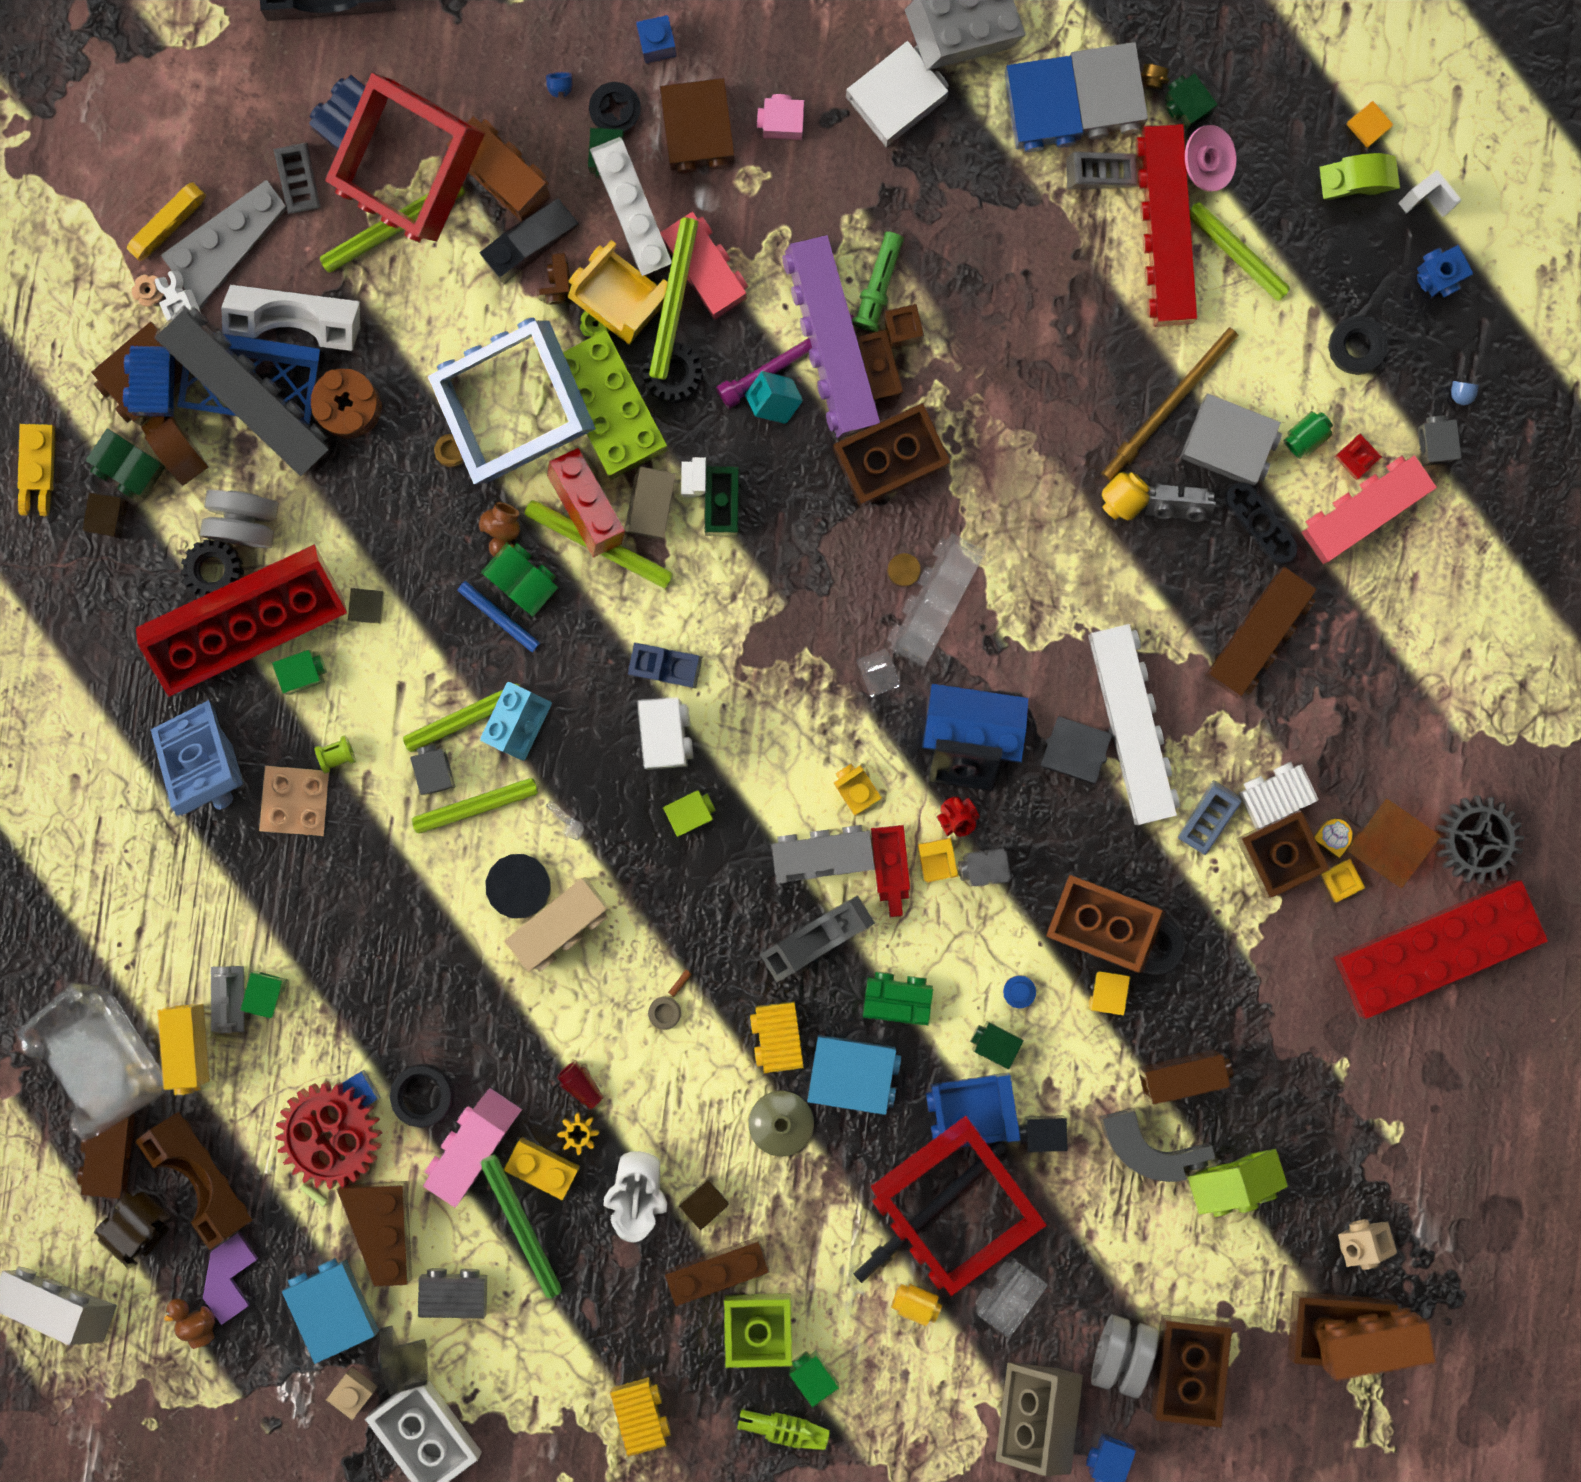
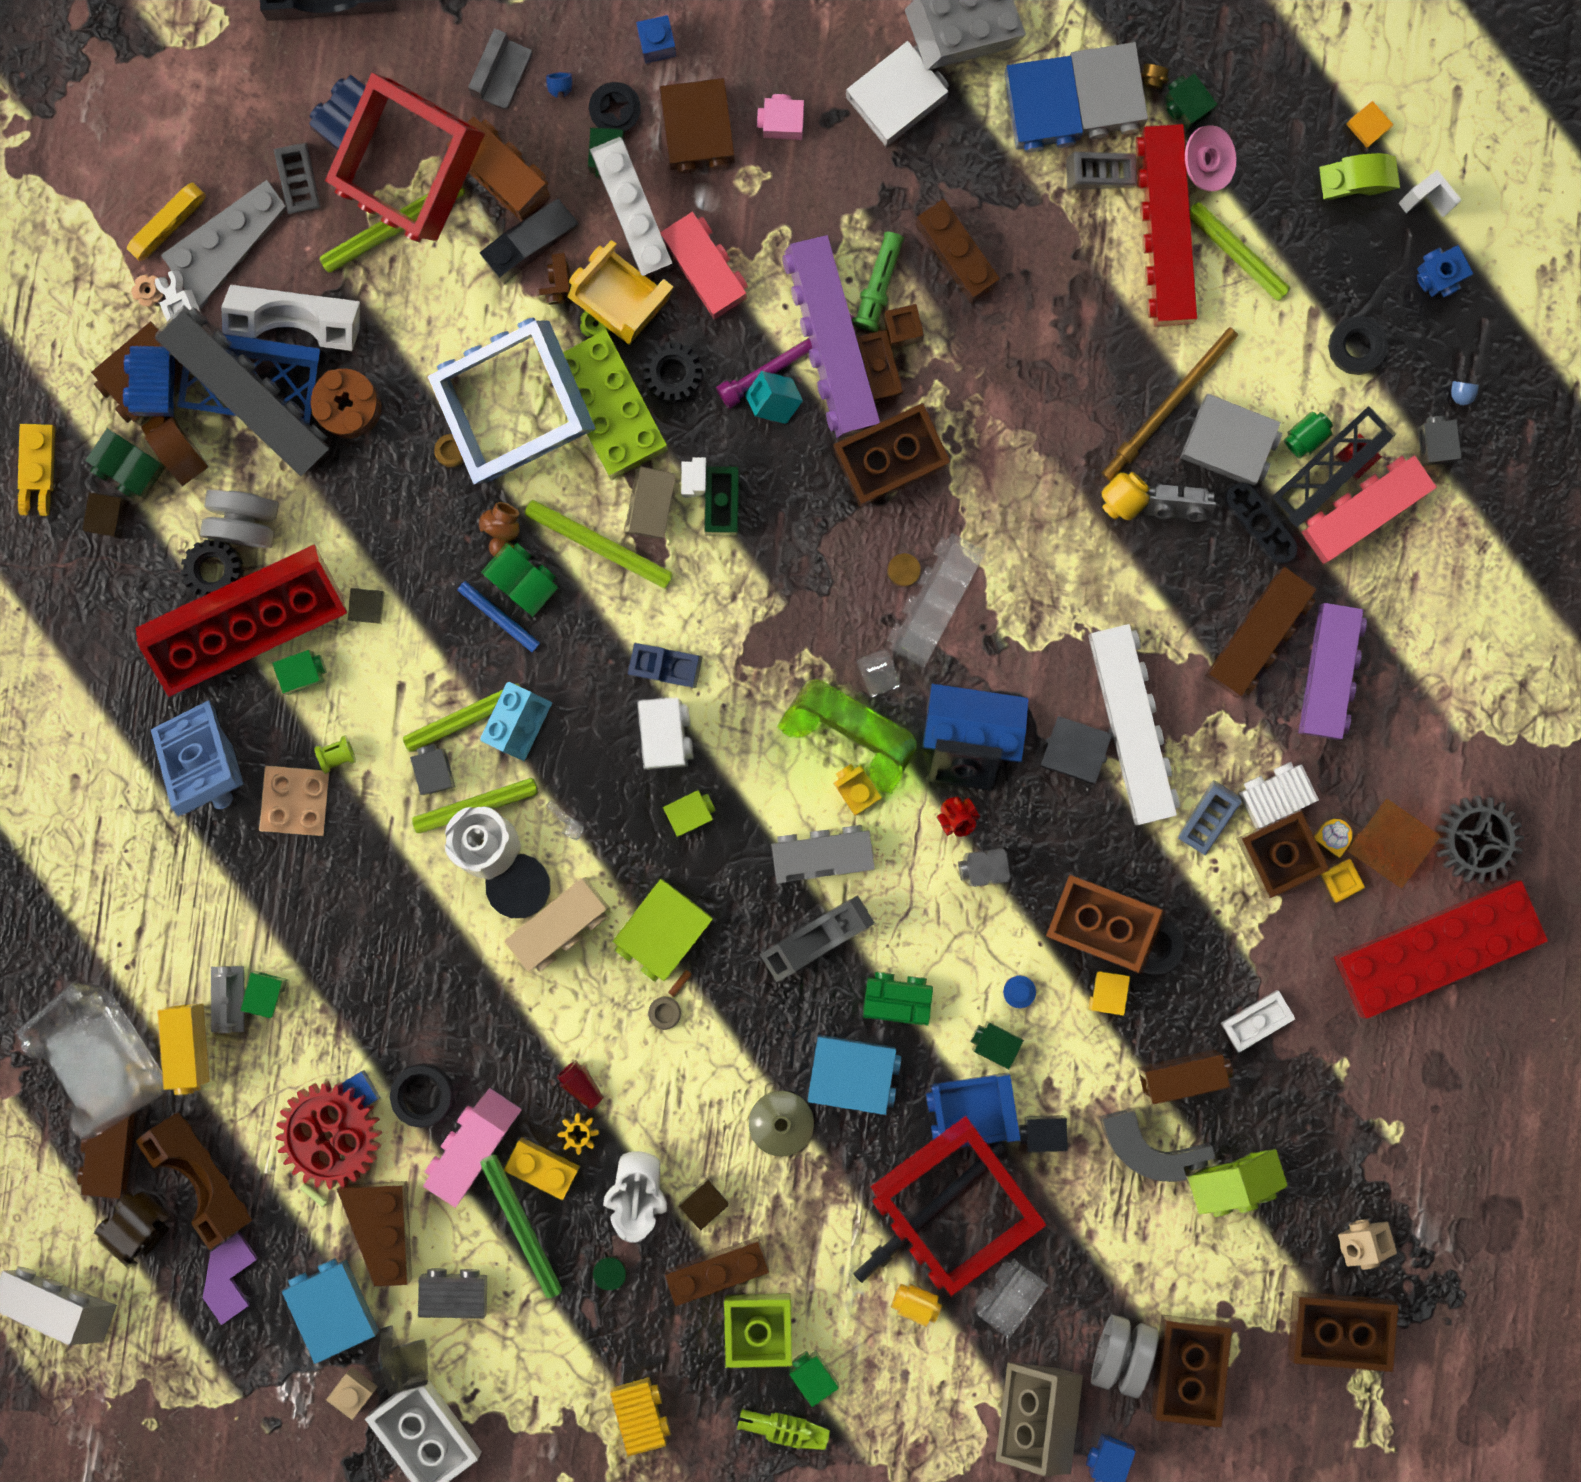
(191, 1327): dark orange animal -> none
(495, 853): none -> white brick
(499, 70): none -> flat silver panel
(585, 502): brick -> none
(609, 1273): none -> dark green tile
(661, 931): none -> lime brick
(673, 298): lime axle -> none
(778, 1037): yellow brick -> none
(854, 720): none -> clear neon green windscreen
(891, 866): red hinge -> none
(937, 860): yellow panel -> none
(957, 251): none -> reddish brown brick
(1258, 1021): none -> white plate
(1331, 671): none -> medium lavender brick
(1347, 470): none -> black fence
(1375, 1344): dark orange brick -> none

